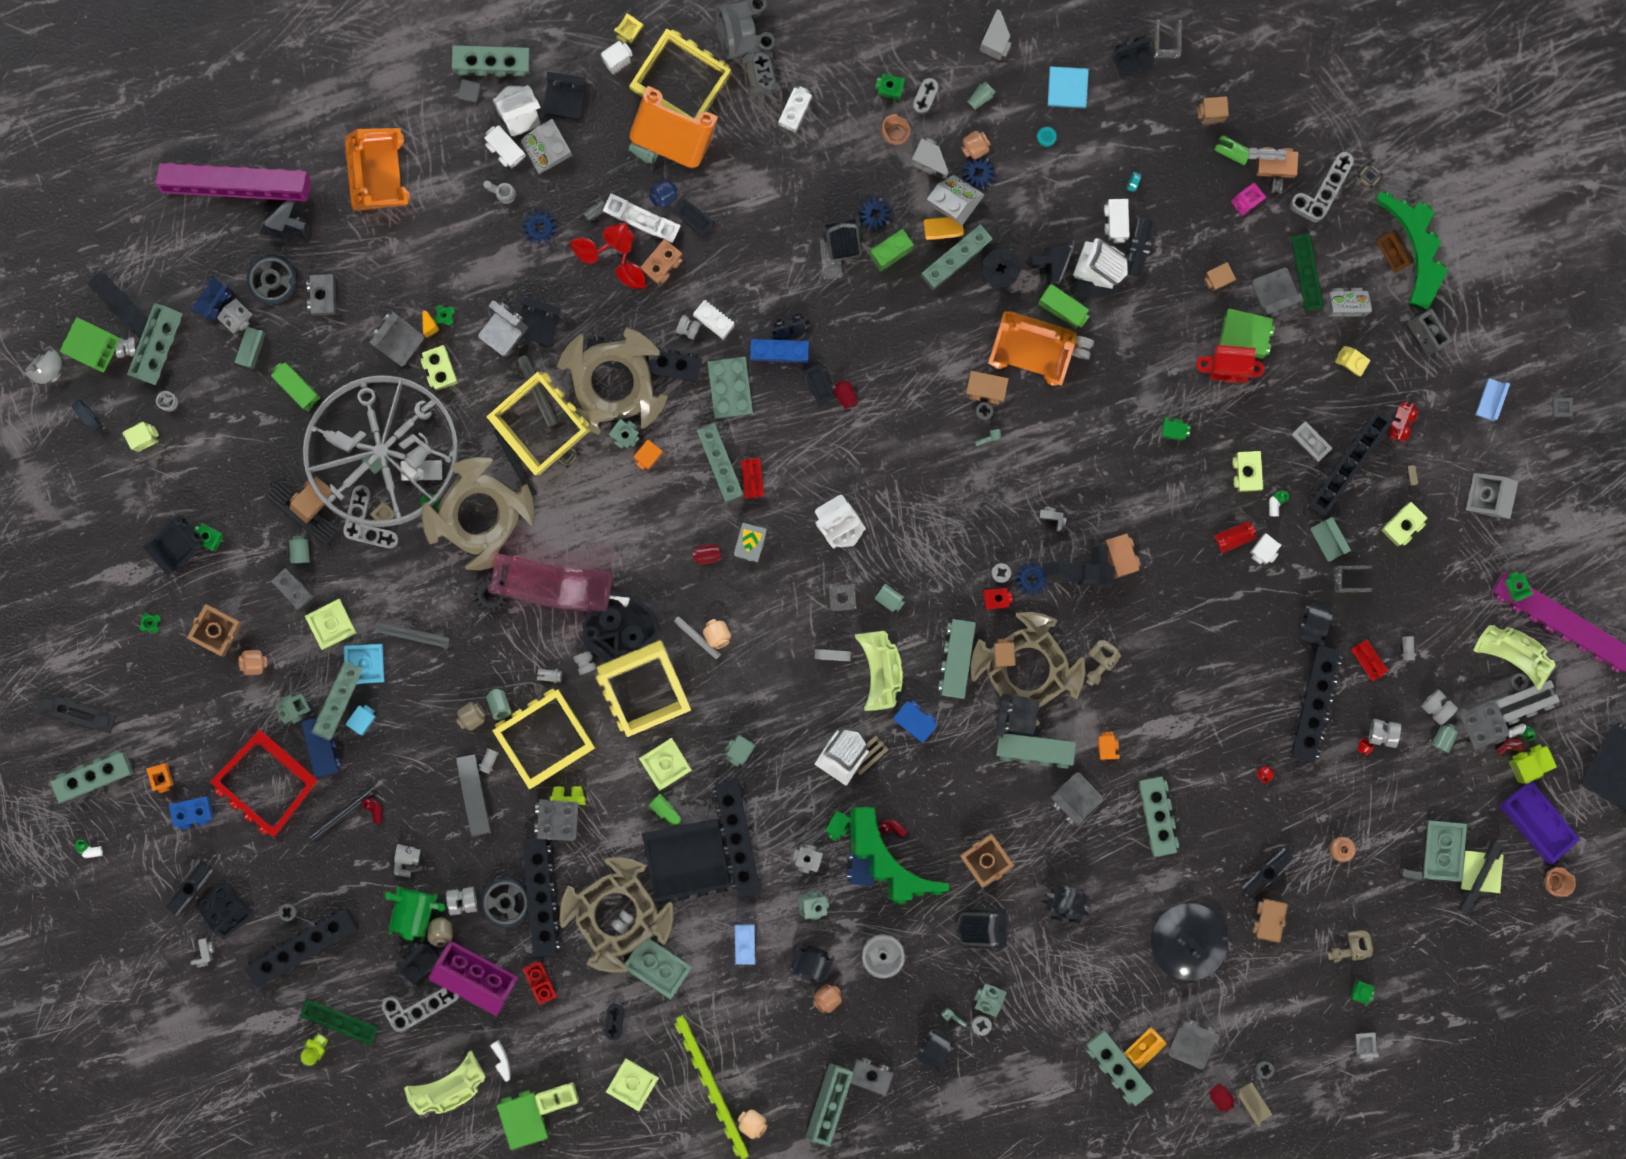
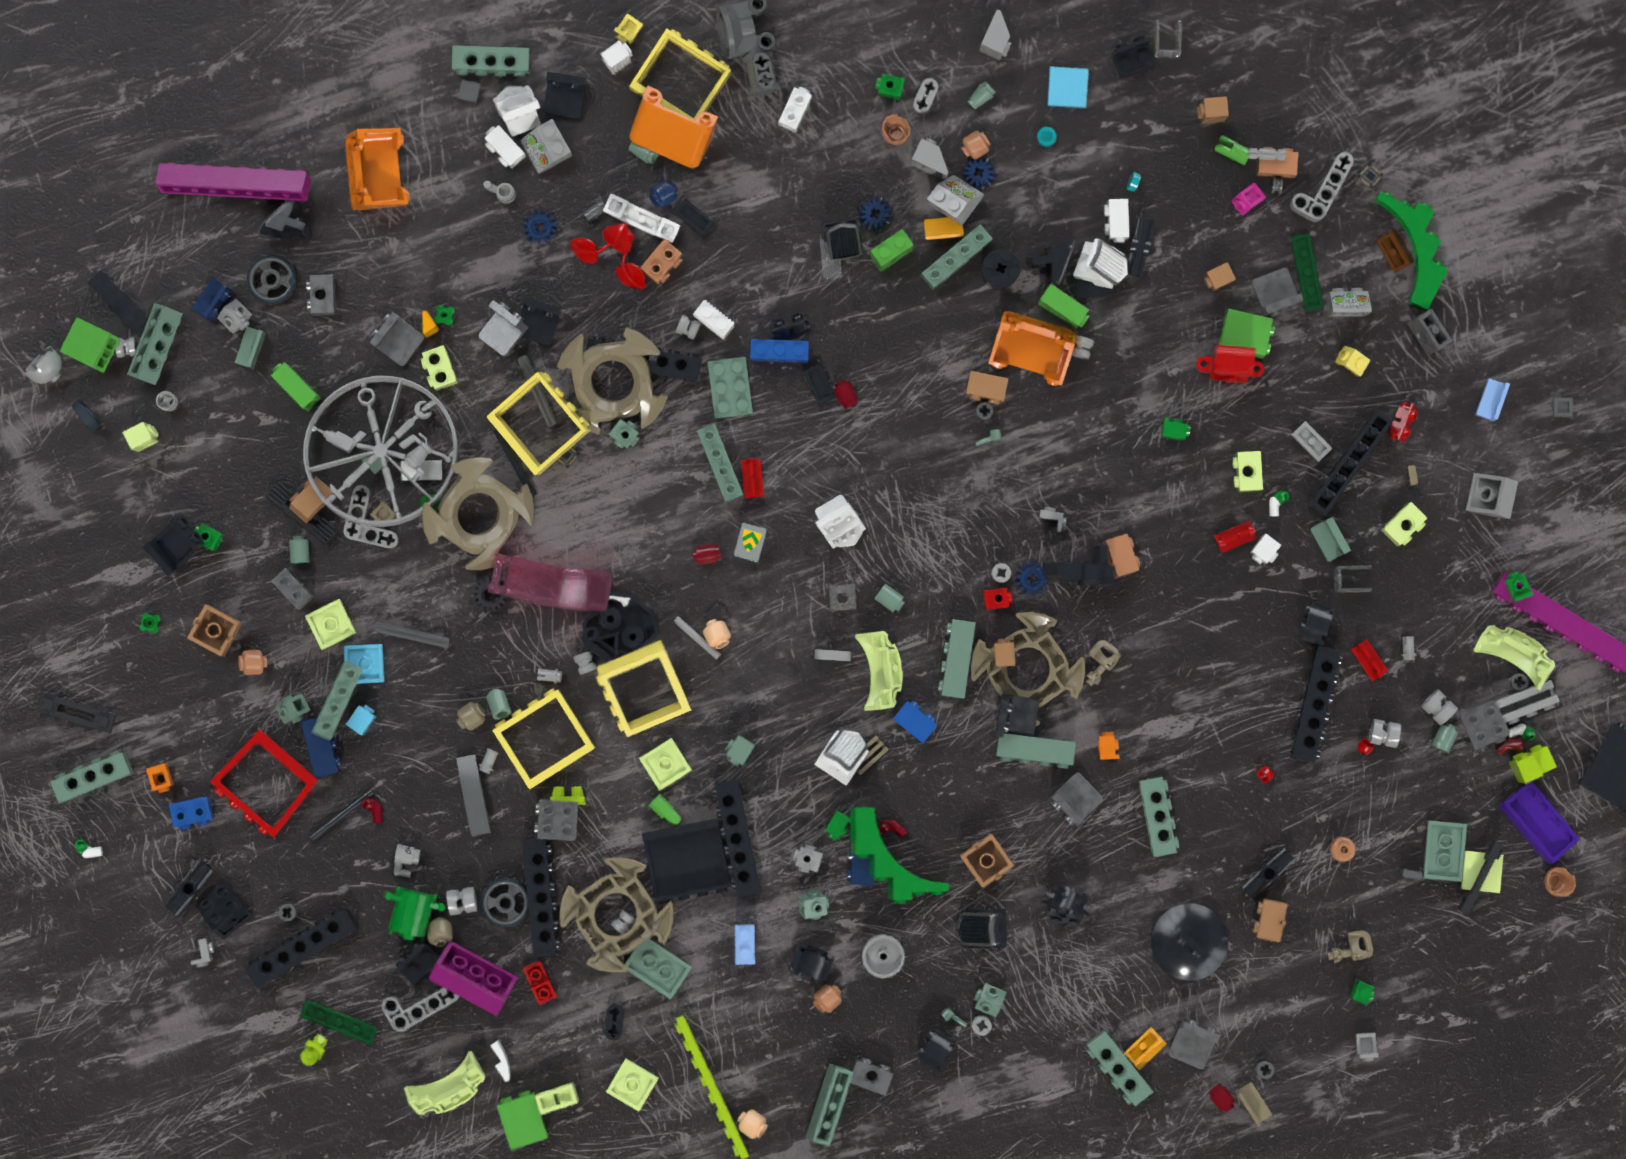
(647, 455): orange brick -> none

